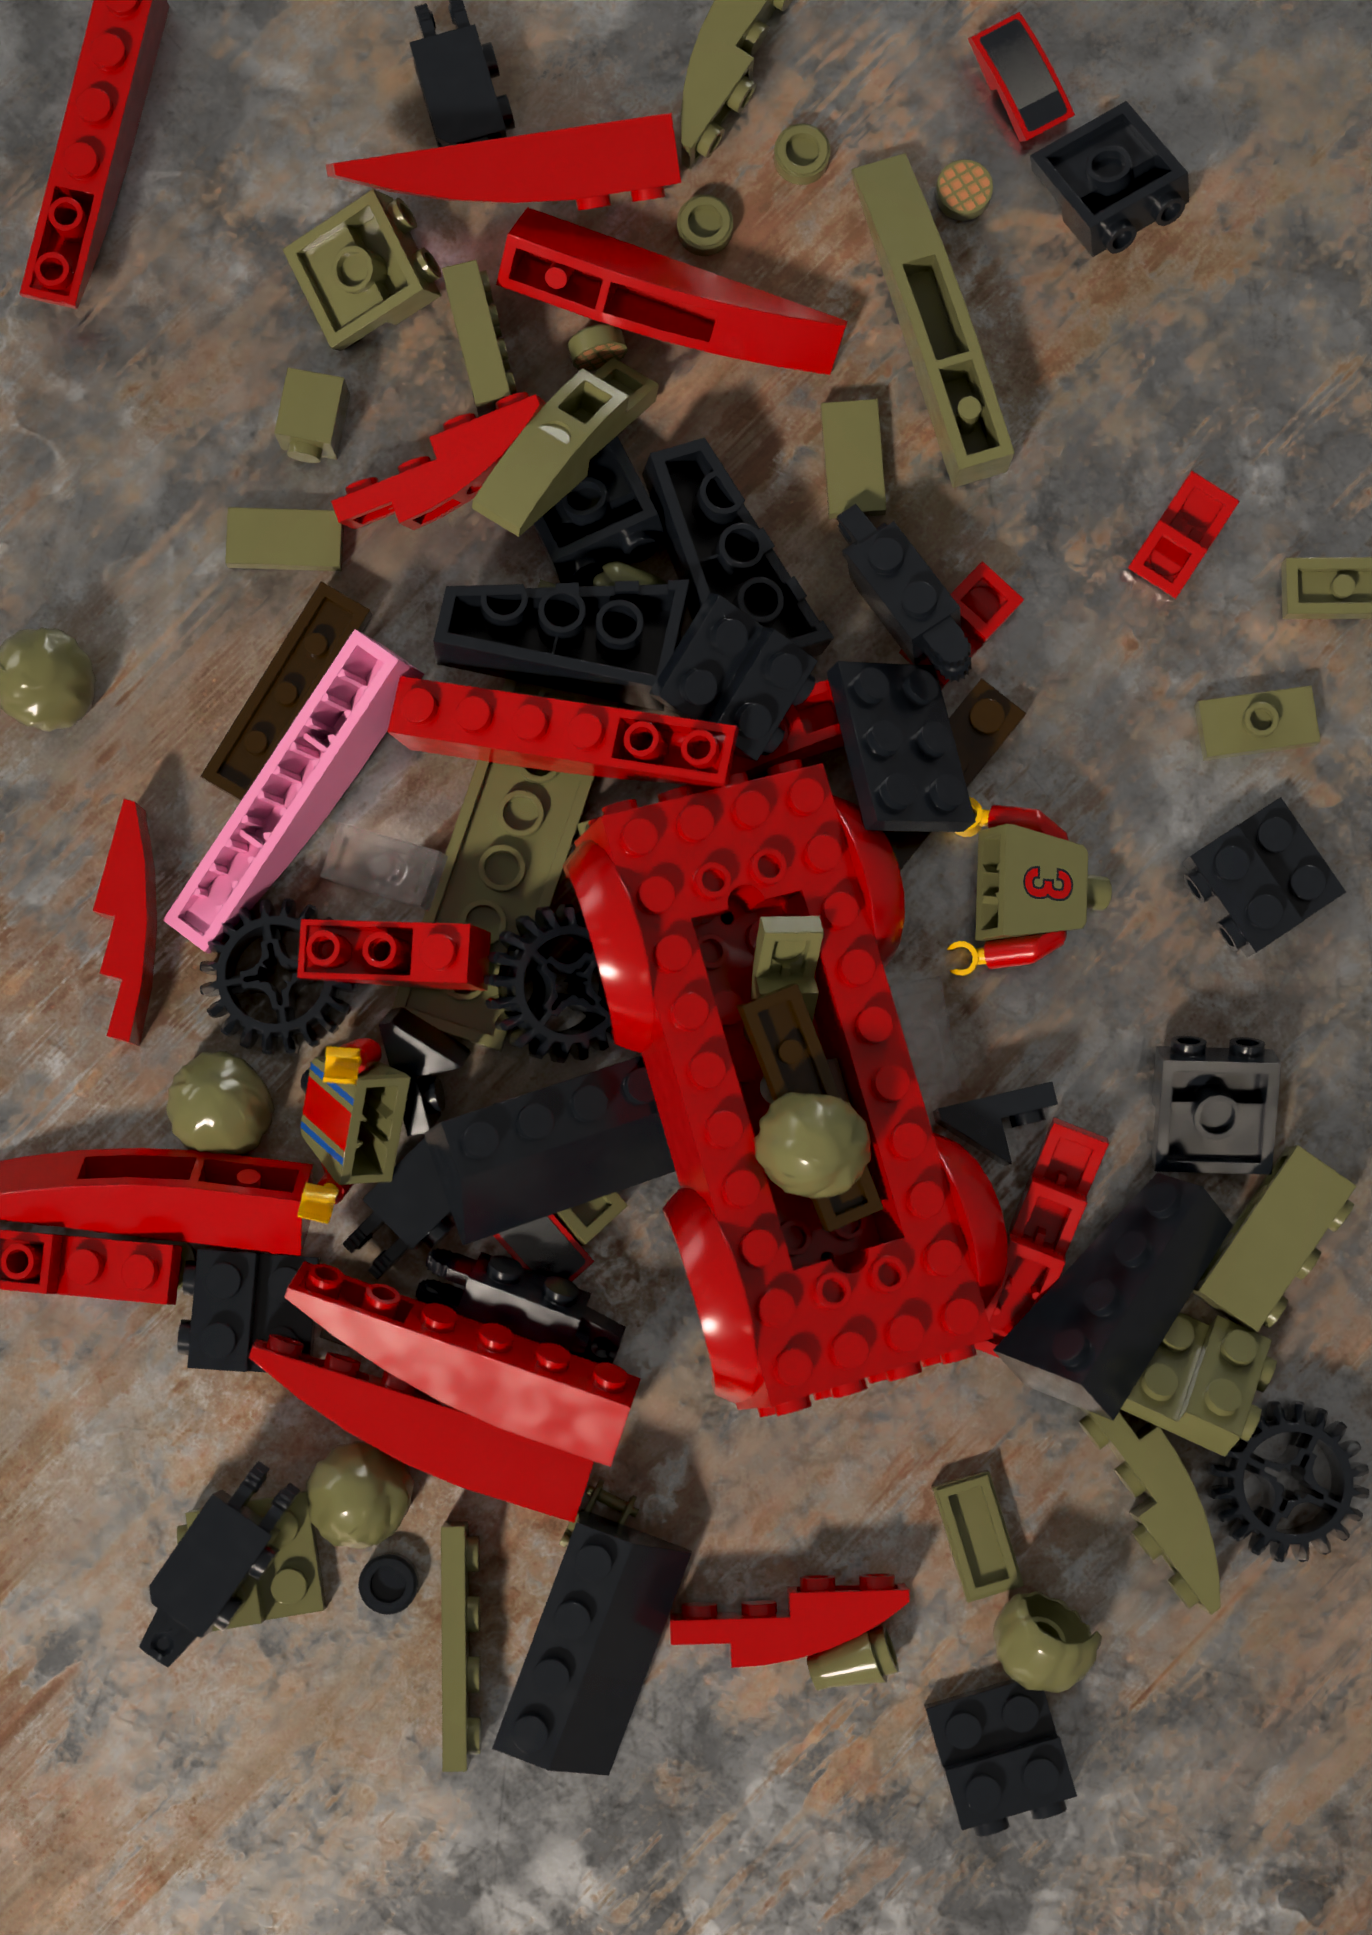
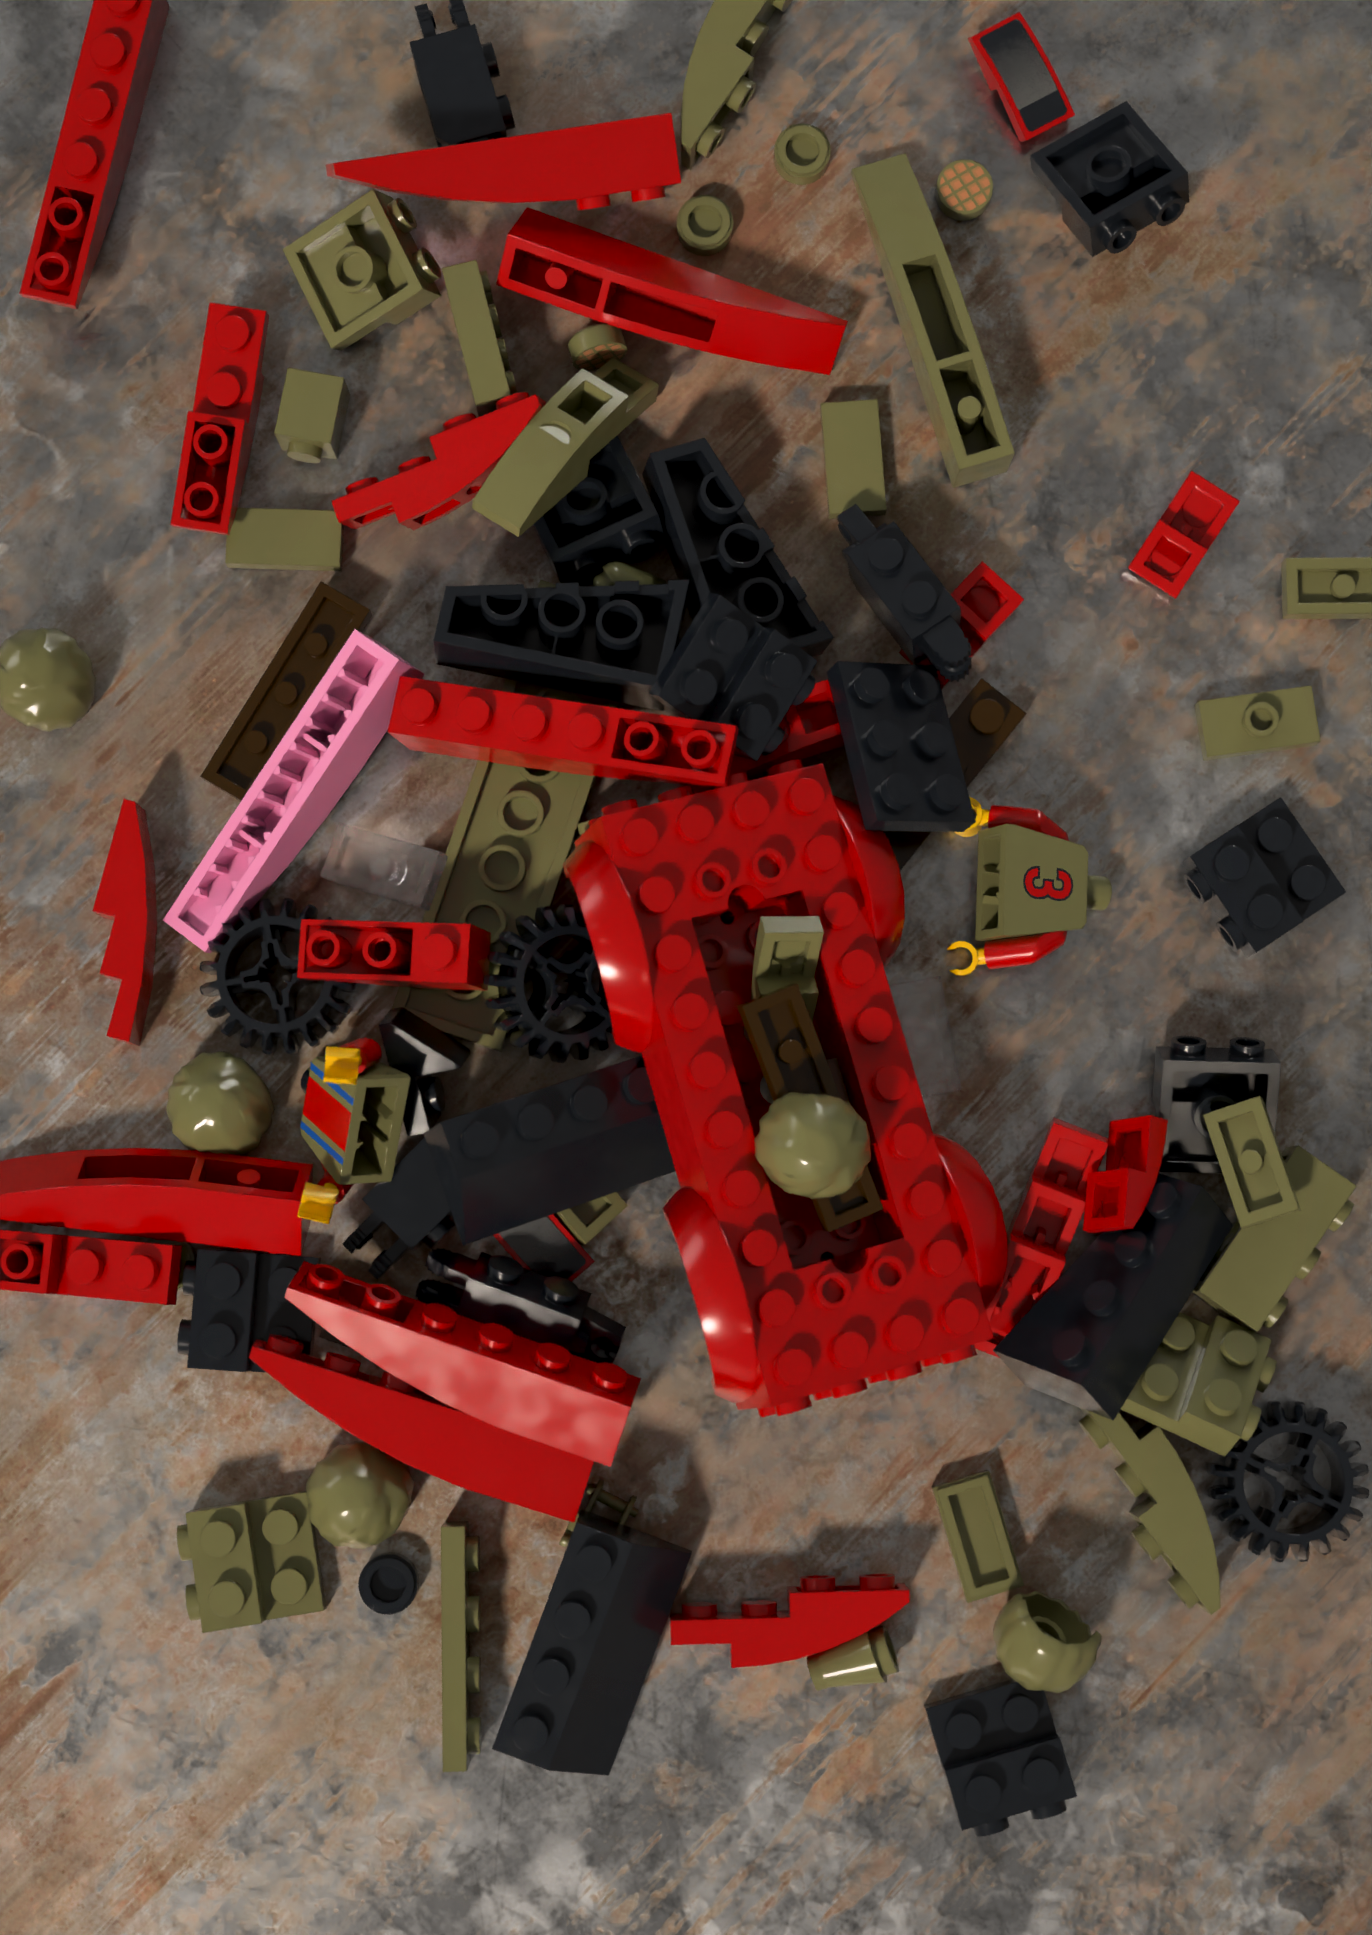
(211, 1565): black hinge -> none
(222, 420): none -> red slope
(980, 1119): black slope -> none
(1132, 1165): none -> red slope
(1251, 1162): none -> olive plate

